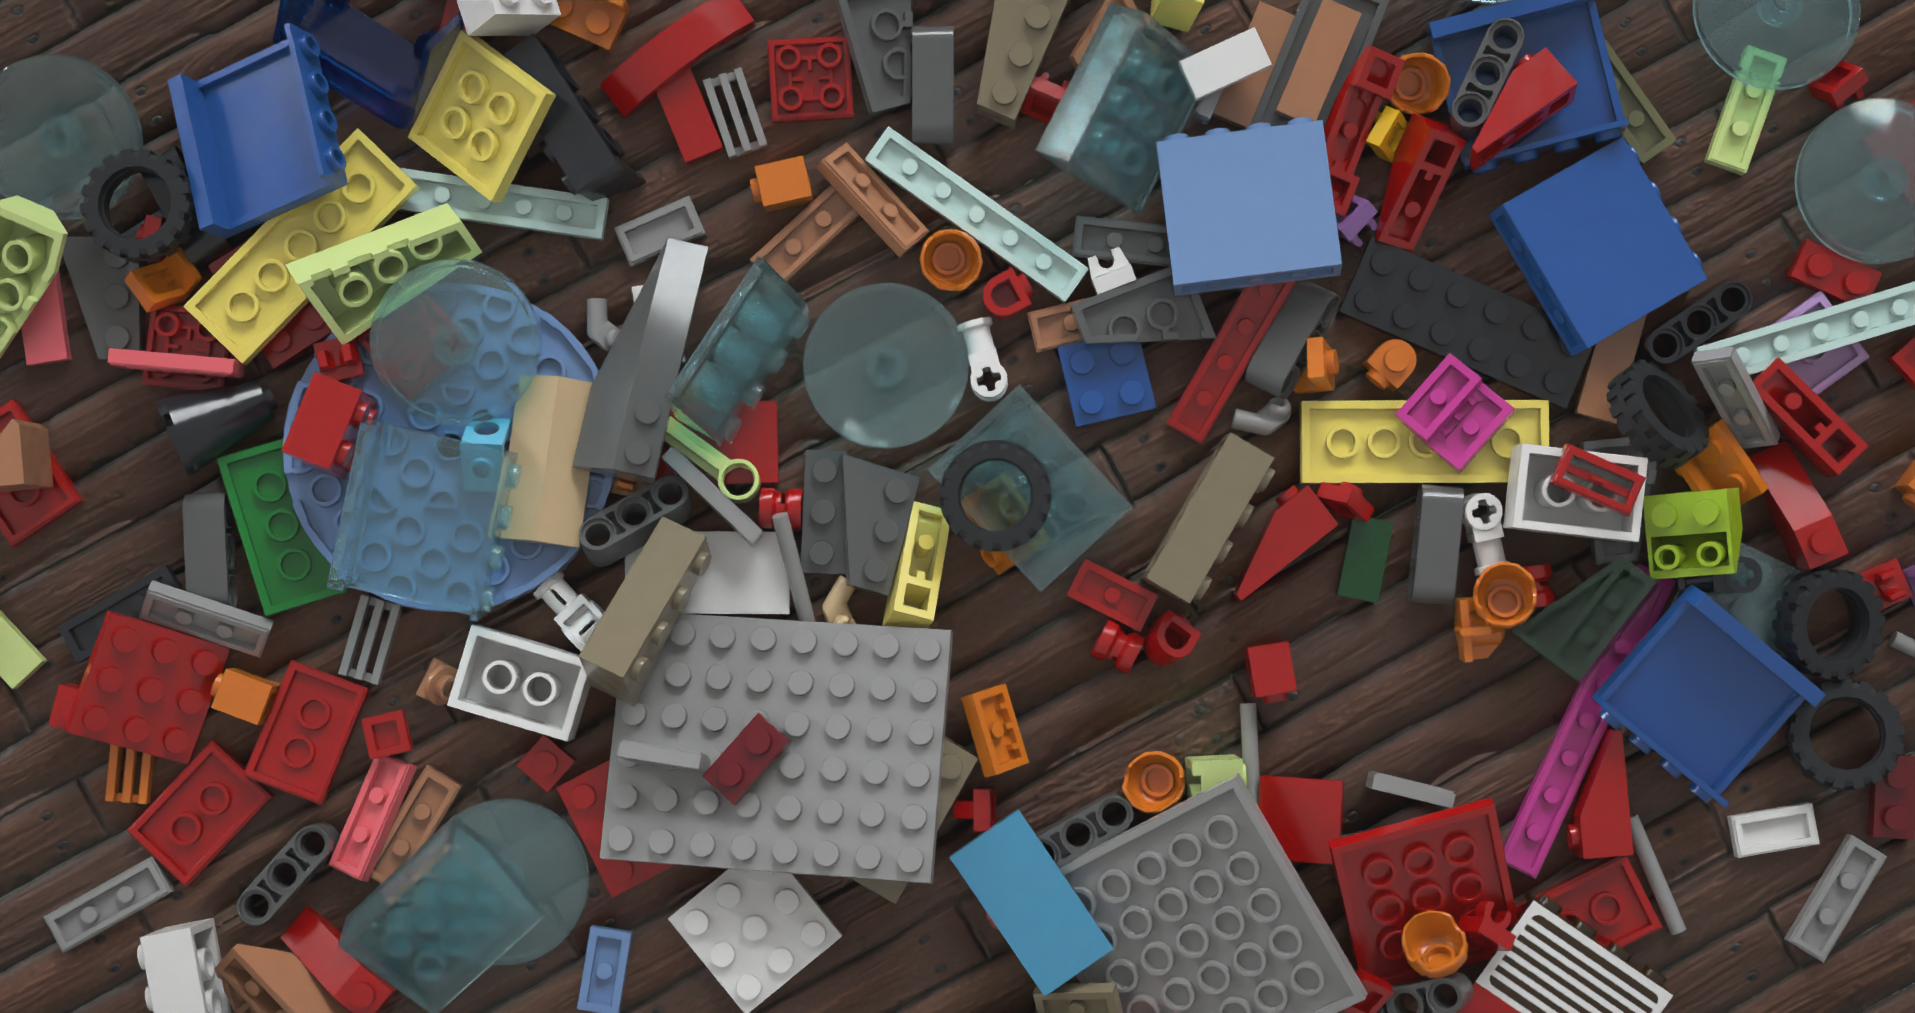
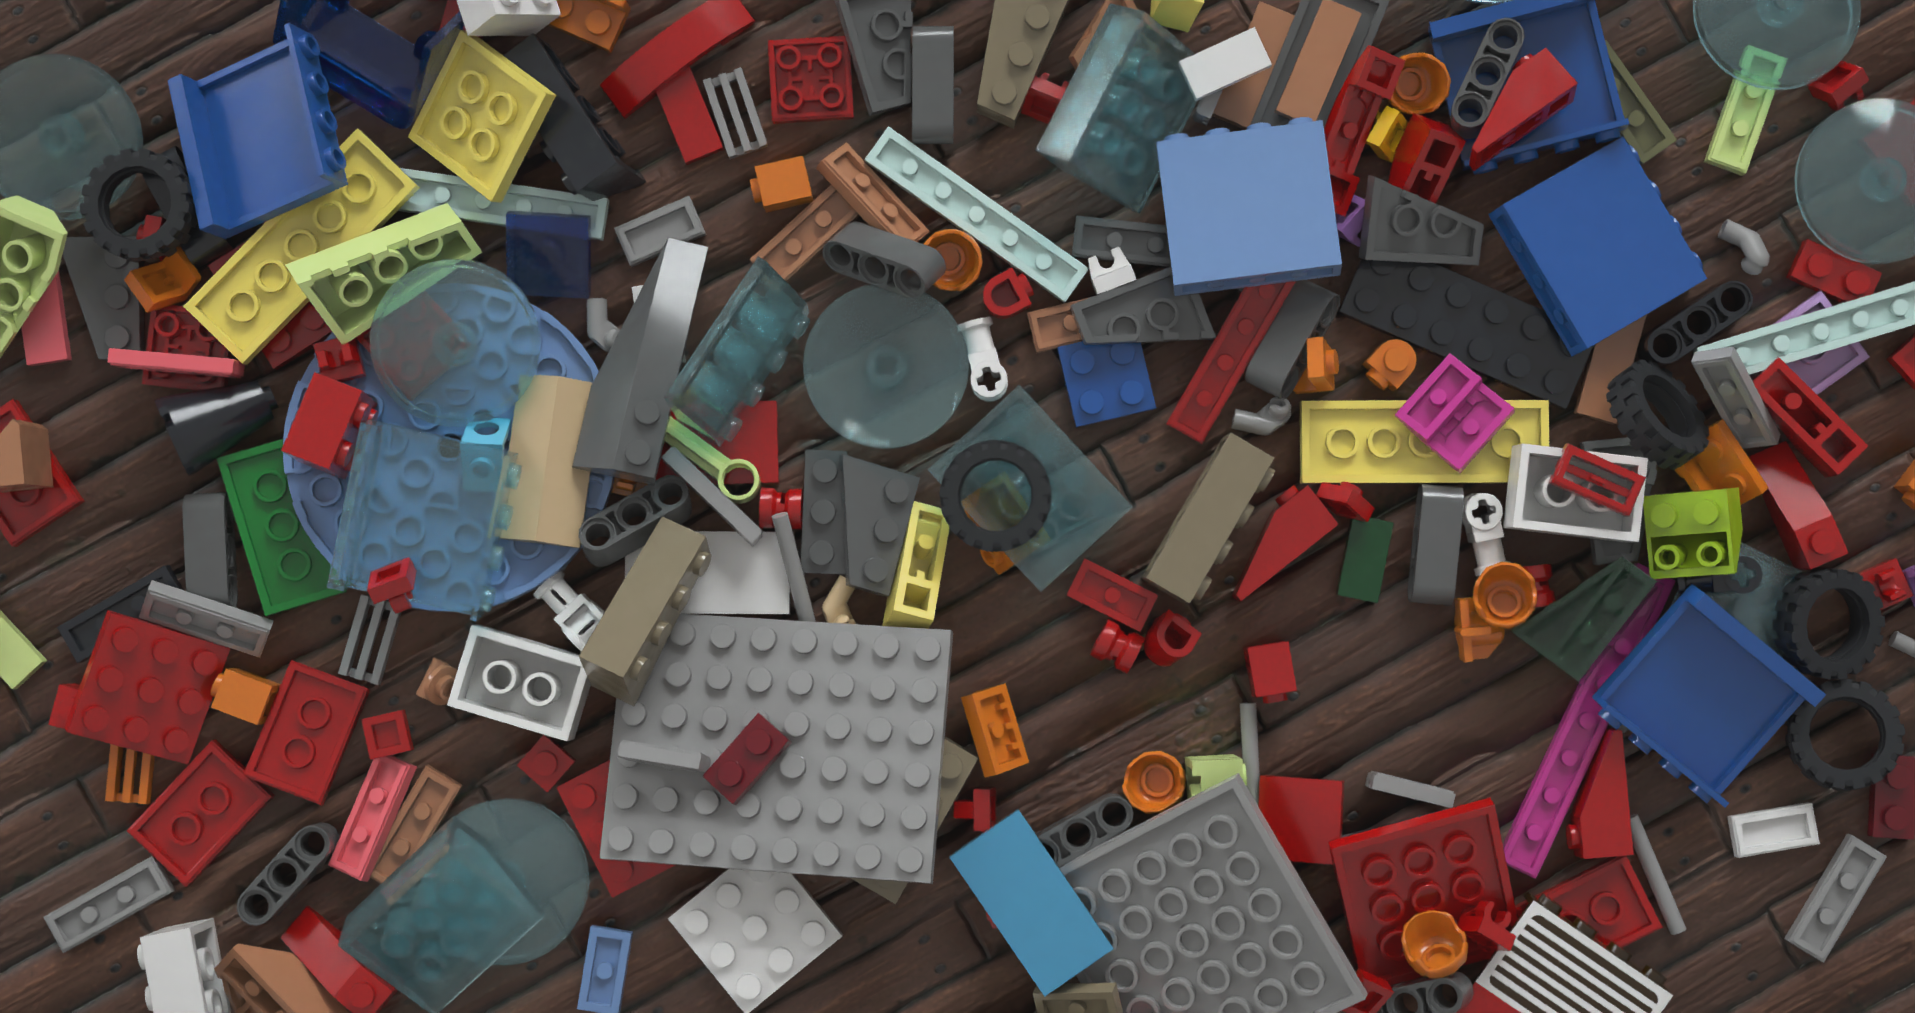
(393, 583): none -> red tile
(549, 253): none -> clear blue tile
(884, 259): none -> dark grey beam
(1414, 229): none -> dark grey wing
(1751, 244): none -> light grey arm

